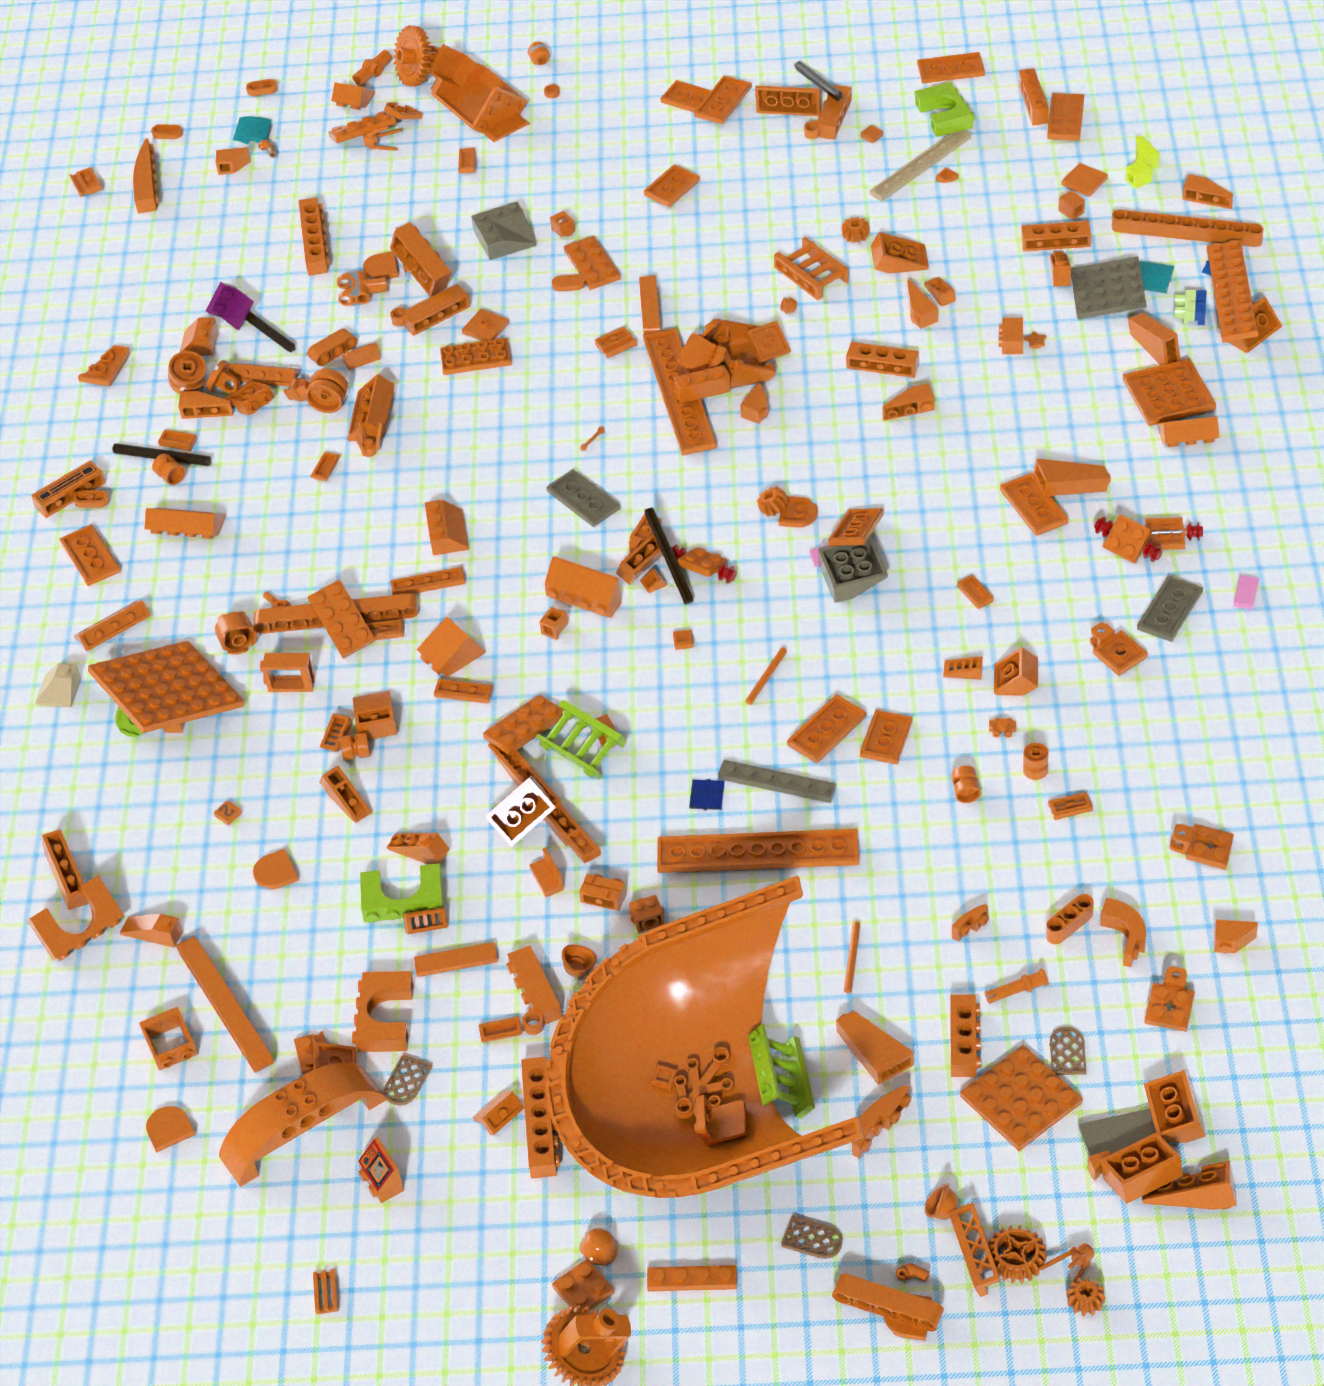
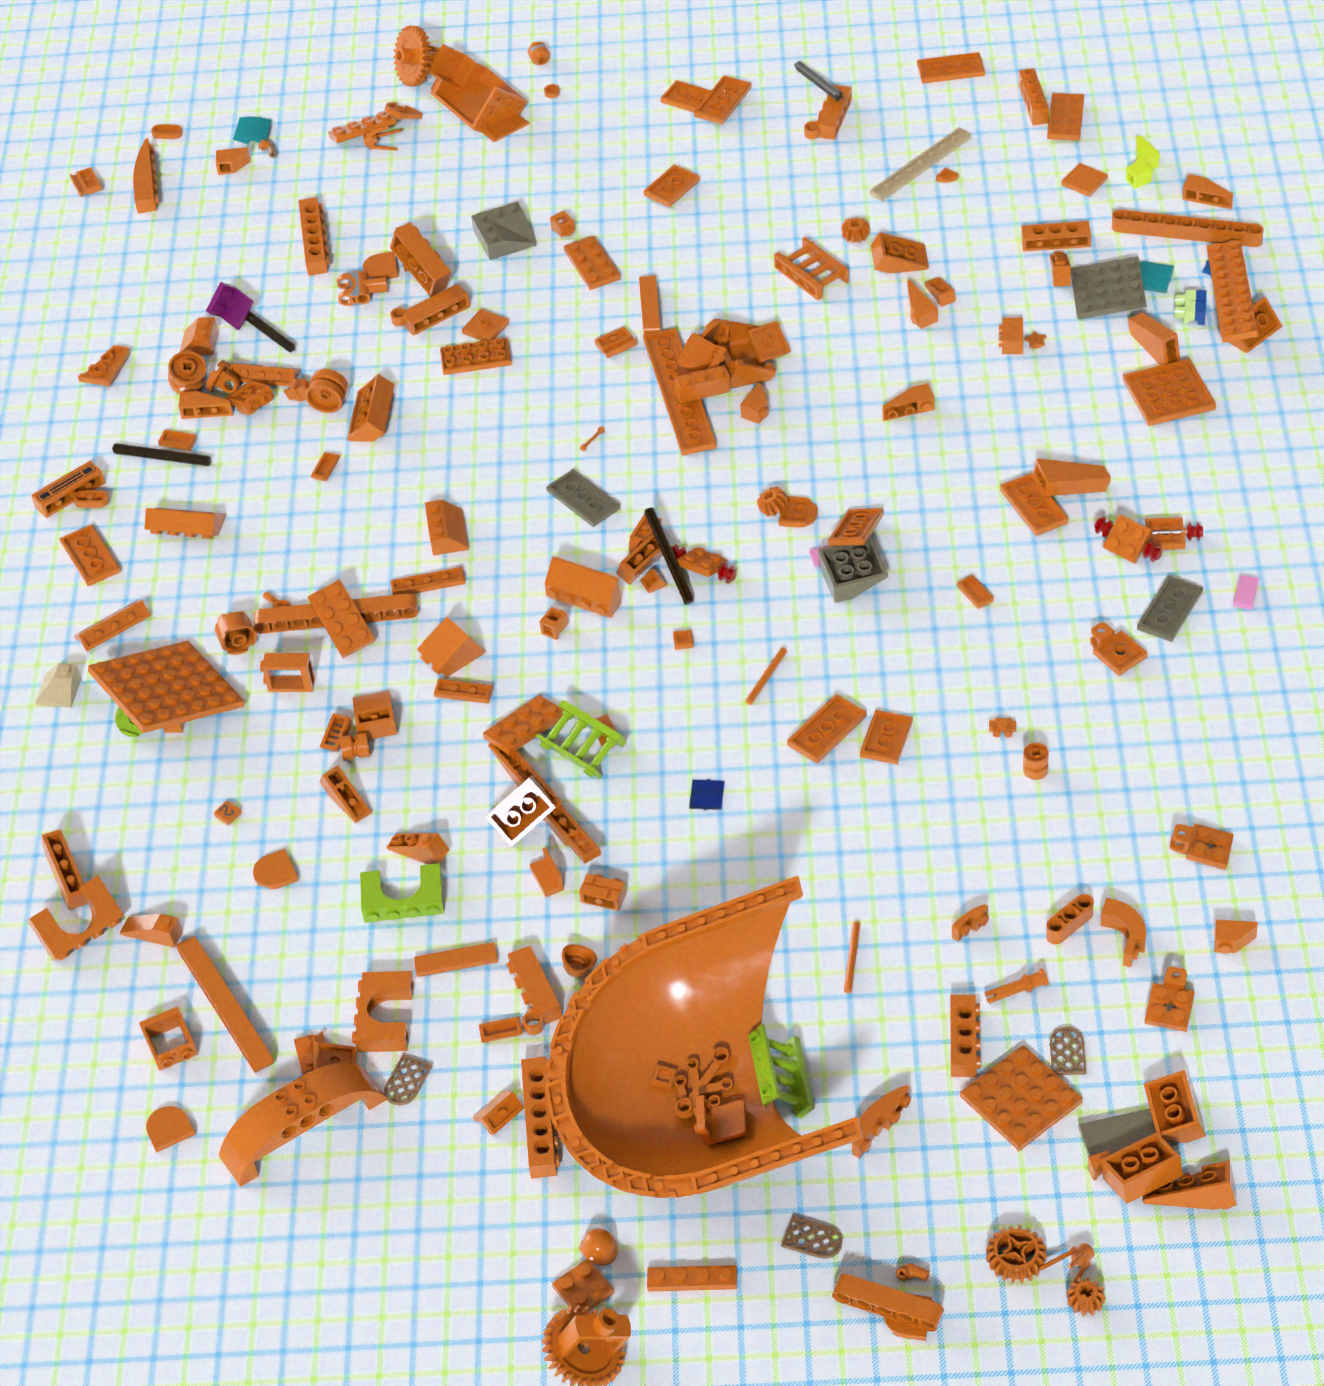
(168, 469): orange wheel -> none
(261, 87): orange plate -> none
(324, 1275): orange tile -> none
(332, 347): orange beam -> none
(351, 95): orange slope -> none
(361, 356): orange panel -> none
(368, 446): orange plant -> none
(372, 67): orange piece -> none
(380, 1172): orange slope -> none
(384, 631): orange tile -> none
(407, 921): orange slope -> none
(466, 160): orange plate -> none
(568, 282): orange tile -> none
(646, 913): orange head -> none
(757, 850): orange plate -> none
(777, 781): dark tan plate -> none
(788, 100): orange slope -> none
(788, 305): orange plate -> none
(871, 134): orange tile -> none
(873, 1047): orange slope -> none
(882, 359): orange brick -> none
(941, 1202): orange helmet -> none
(947, 97): lime arch -> none
(965, 784): orange wheel -> none
(969, 1251): orange fence -> none
(973, 664): orange slope -> none
(1016, 674): orange slope -> none
(1071, 205): orange brick -> none
(1071, 808): orange tile -> none
(1189, 431): orange slope -> none

